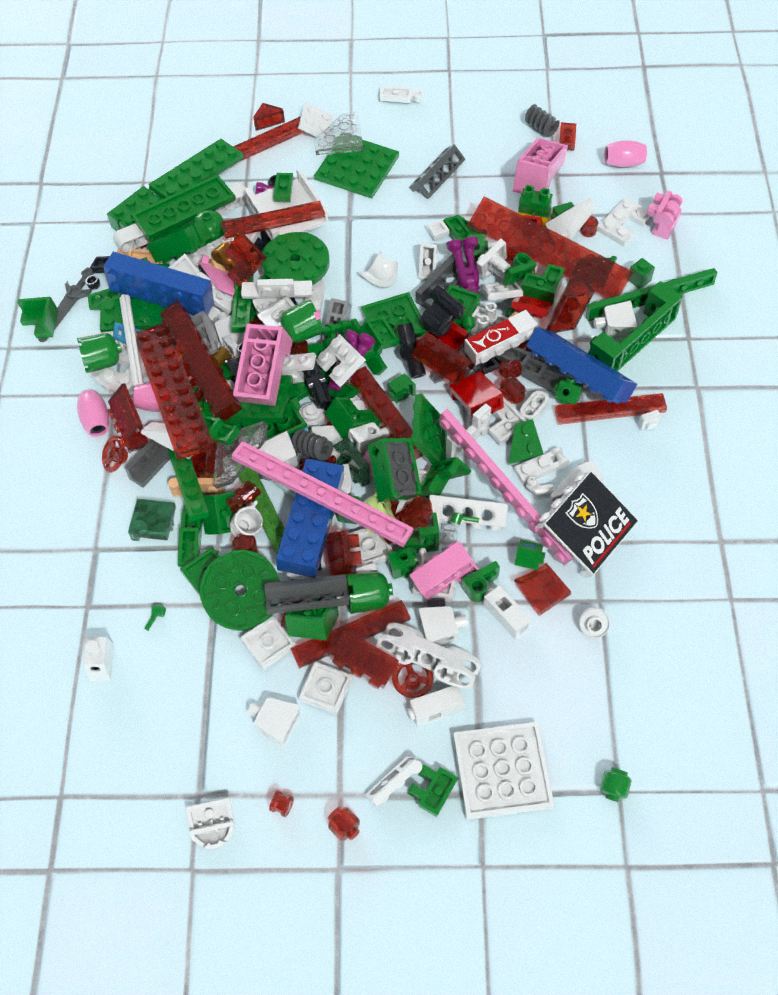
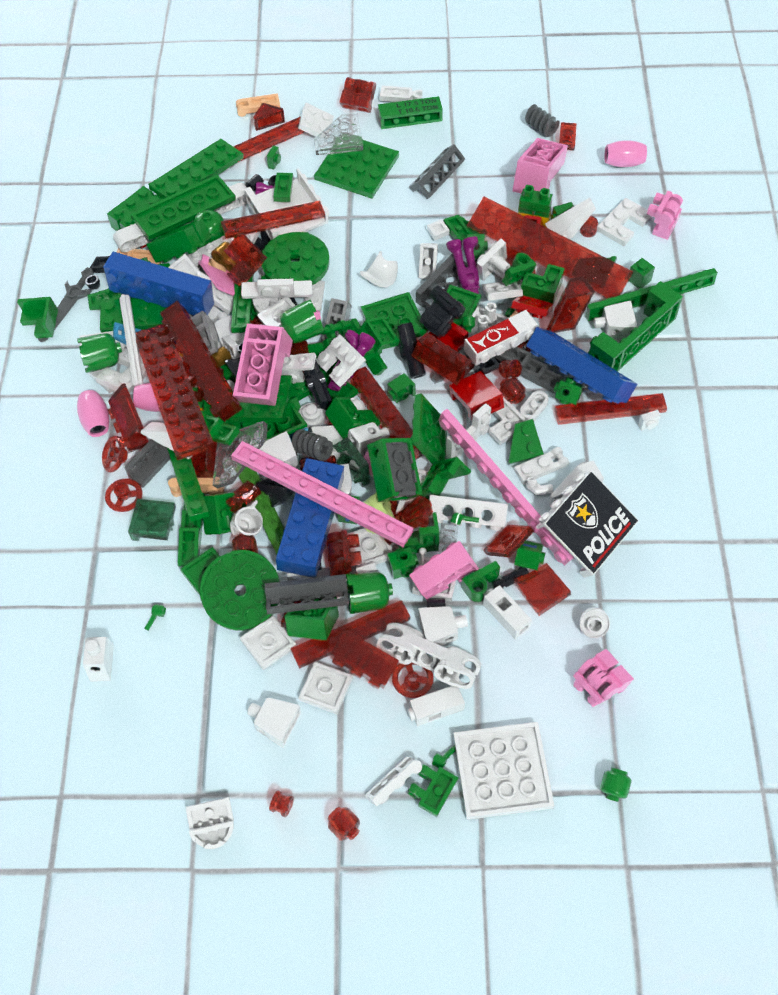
(119, 487): none -> clear red piece
(252, 104): none -> light nougat plate
(252, 182): none -> black hinge
(273, 157): none -> green plate
(279, 492): none -> black slope
(358, 95): none -> clear red hips
(410, 112): none -> green brick
(440, 761): none -> green hand
(508, 540): none -> clear red plate
(508, 579): none -> black axle
(601, 678): none -> bright pink hips

